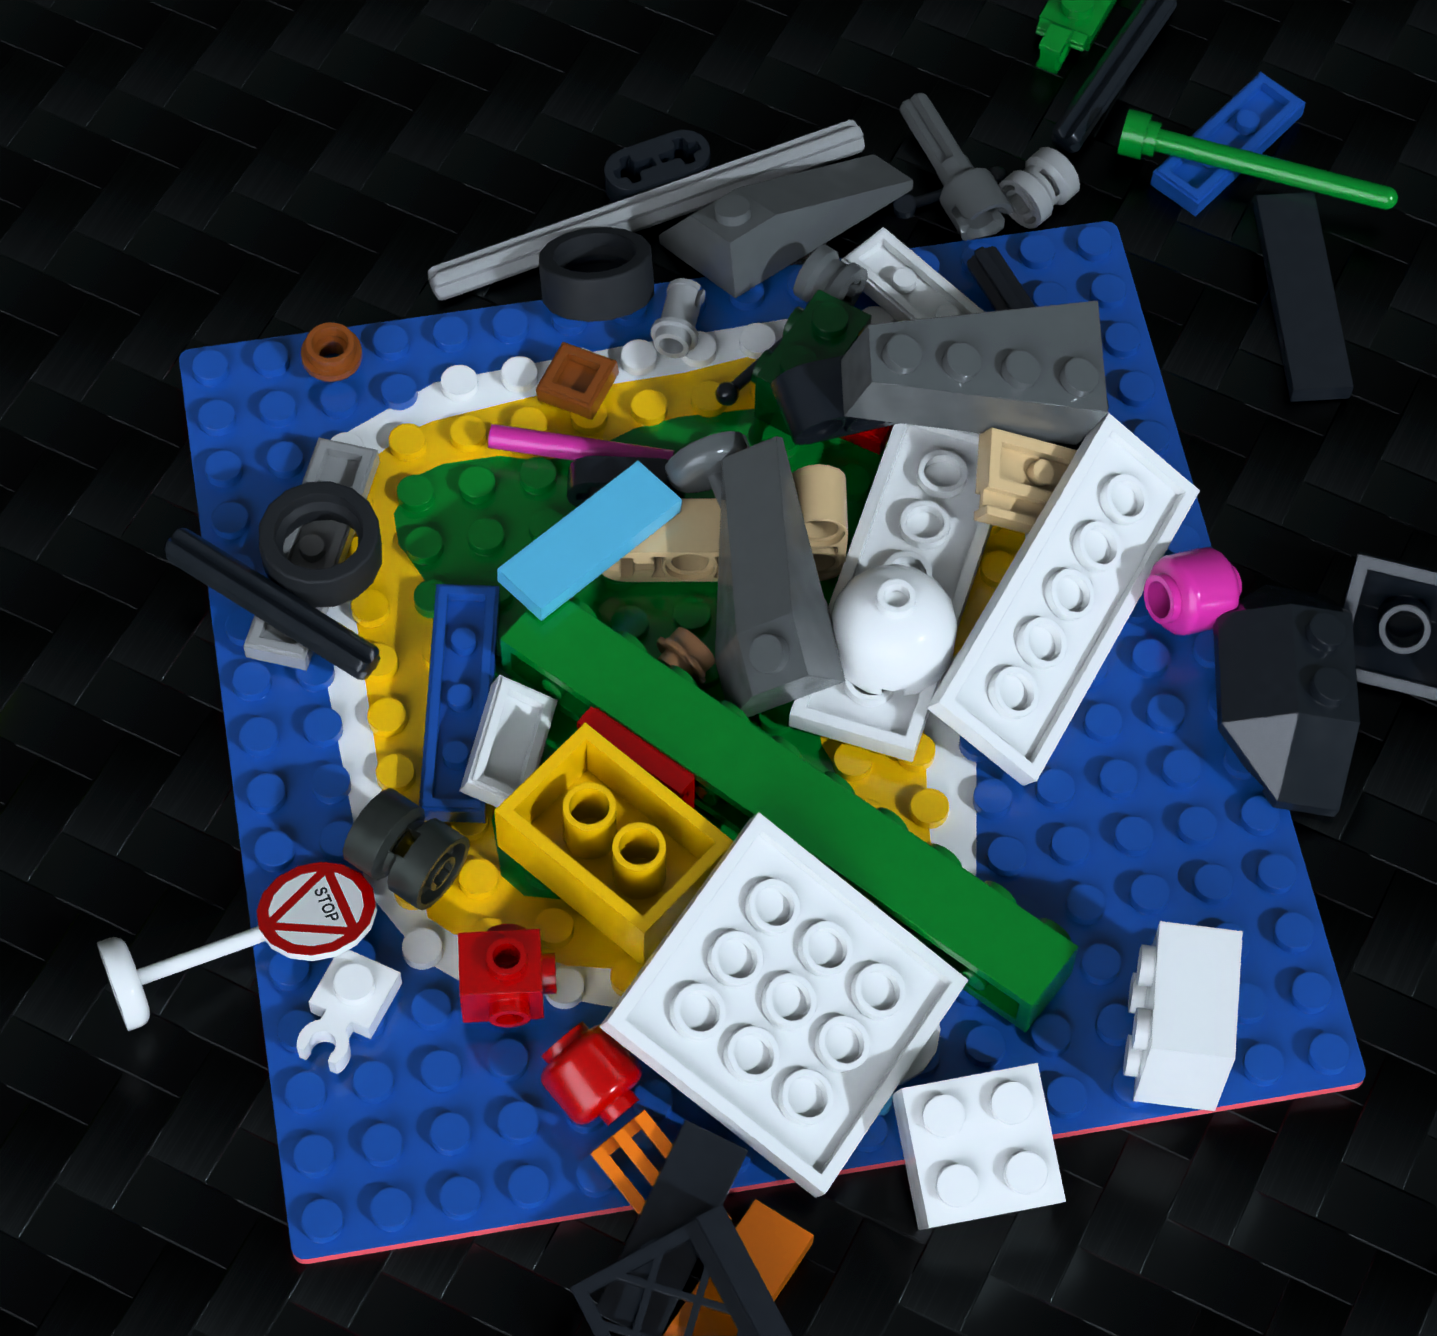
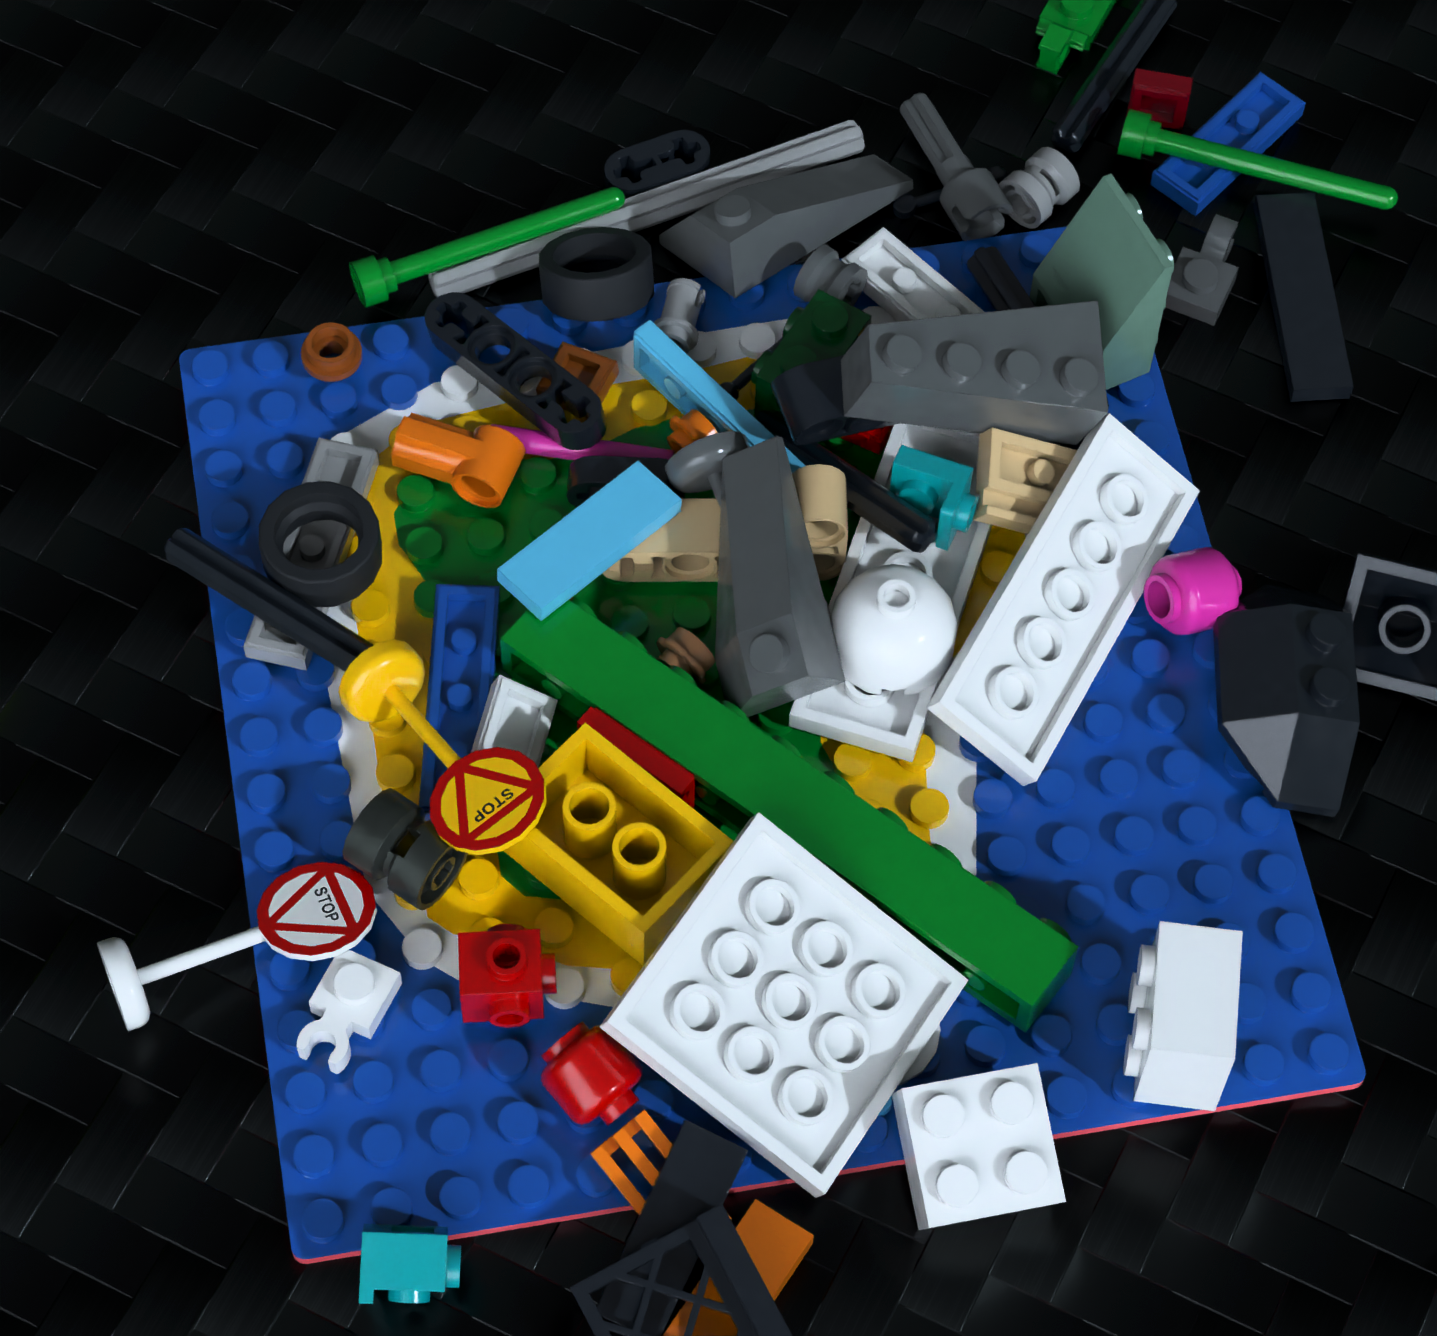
(379, 277): none -> green piece
(407, 1262): none -> teal brick
(474, 463): none -> orange piece
(480, 799): none -> yellow piece
(520, 365): none -> black beam
(689, 429): none -> orange plate
(692, 388): none -> medium azure tile
(864, 494): none -> black axle
(936, 489): none -> teal bracket
(1119, 263): none -> sand green slope
(1162, 96): none -> dark red tile
(1204, 278): none -> dark grey plate

